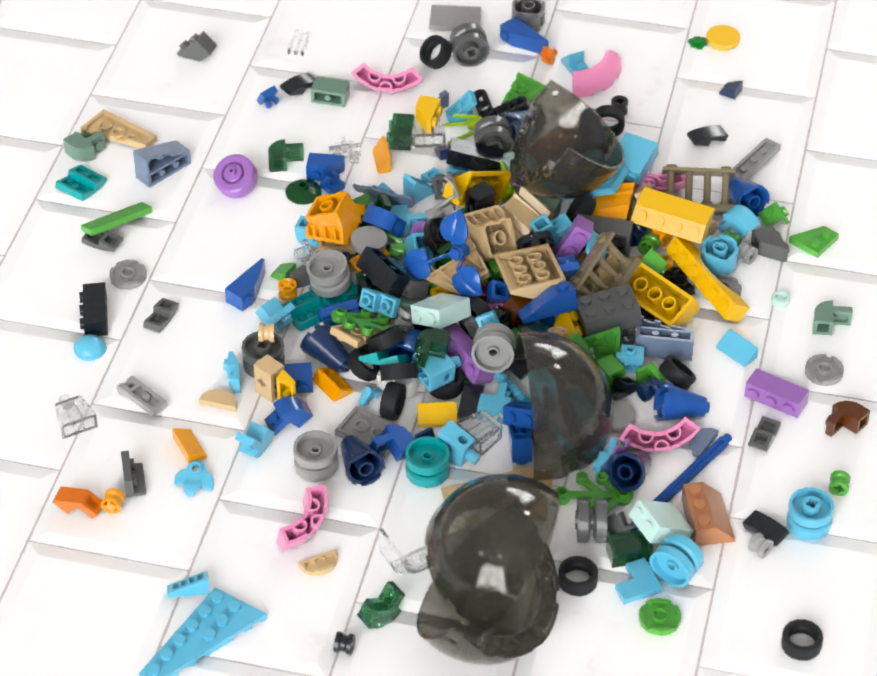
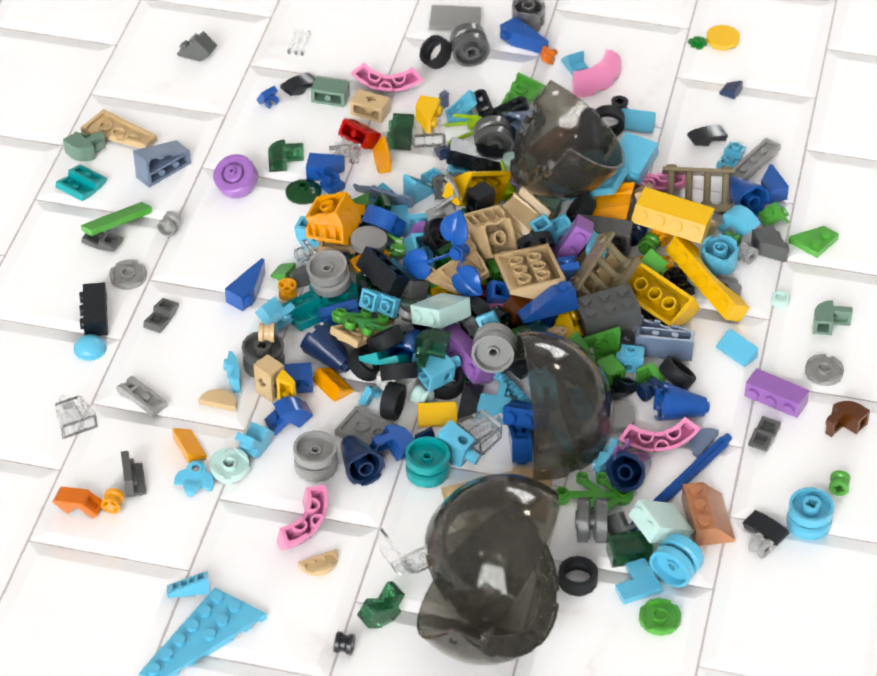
(169, 223): none -> light grey wheel
(230, 474): none -> light aqua plate
(359, 133): none -> red brick
(370, 106): none -> tan brick
(421, 395): none -> light aqua wheel
(639, 120): none -> medium azure slope
(732, 155): none -> medium azure slope
(775, 185): none -> blue slope
(797, 652): black tyre -> none

